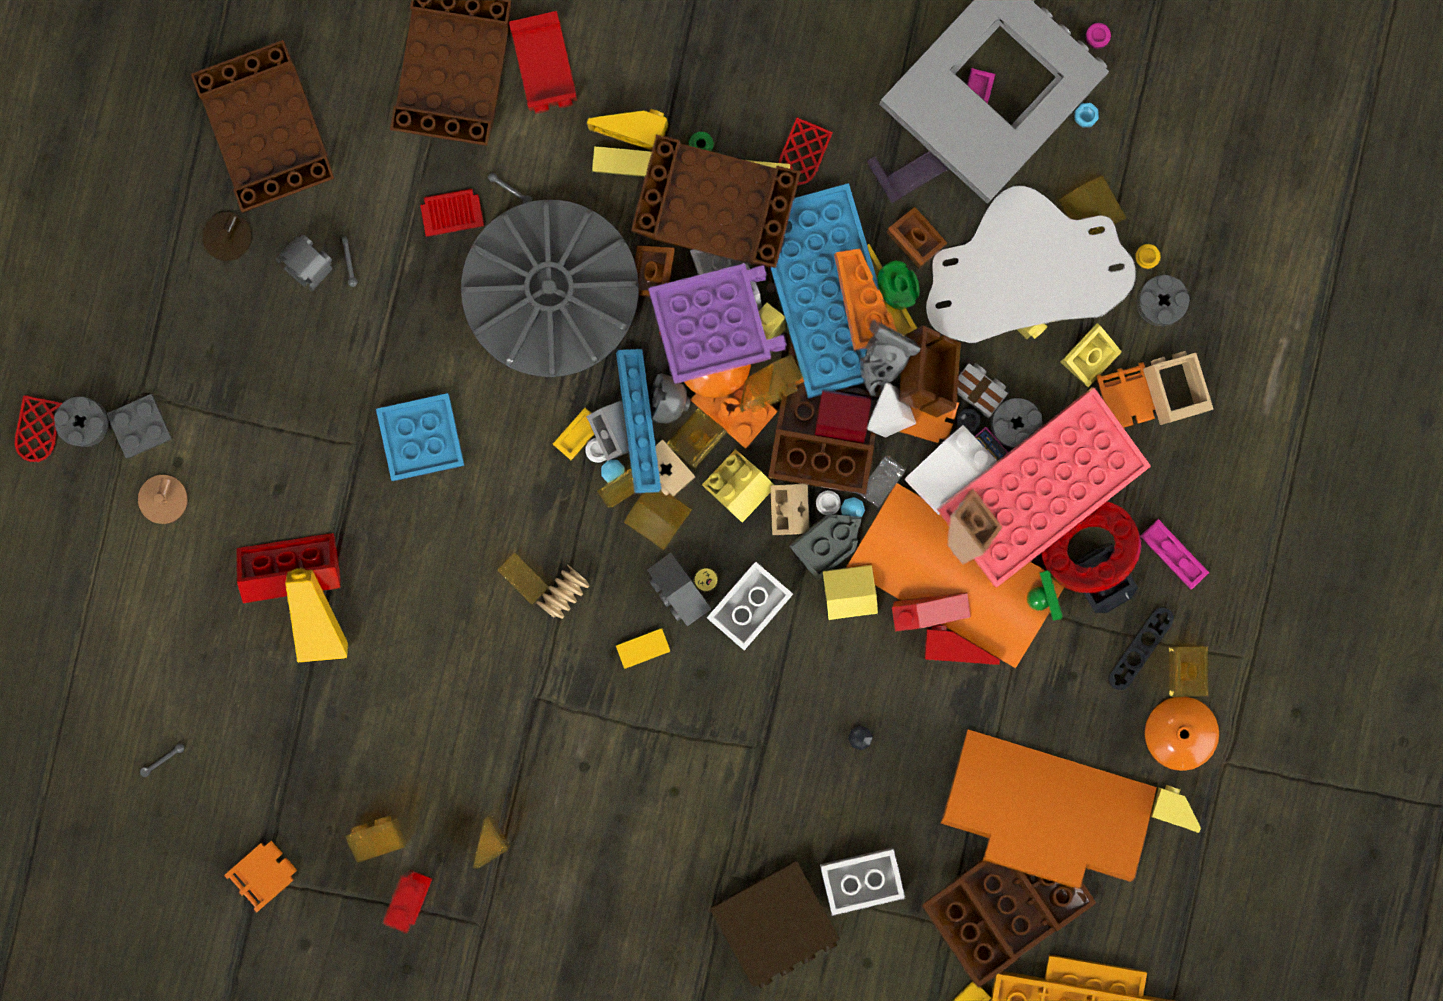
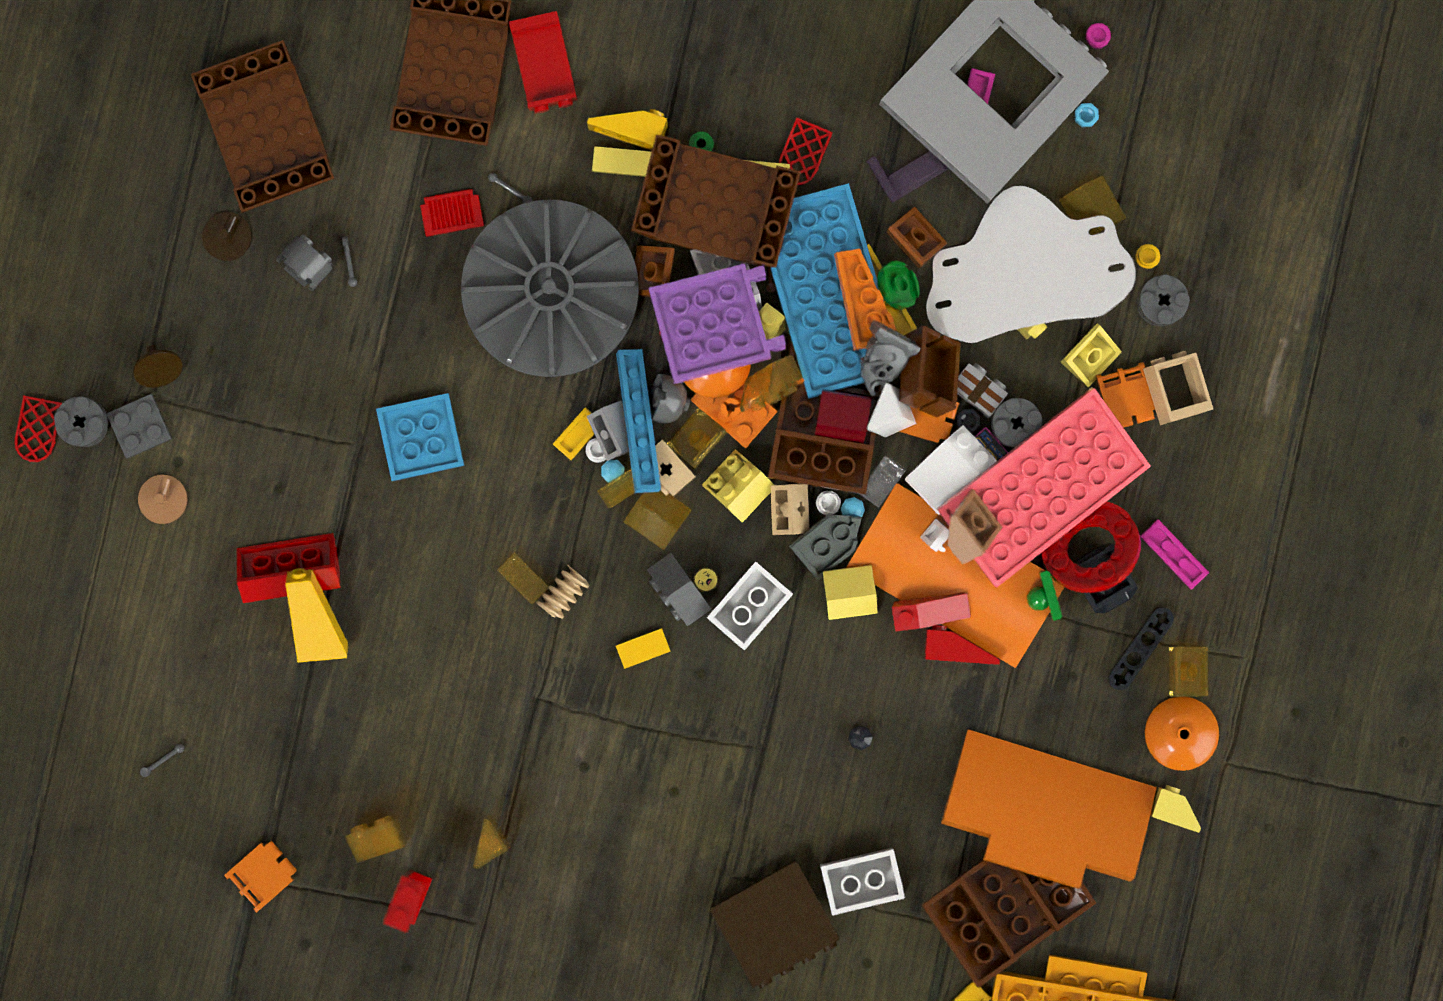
(157, 368): none -> dark brown shield
(936, 535): none -> white tile

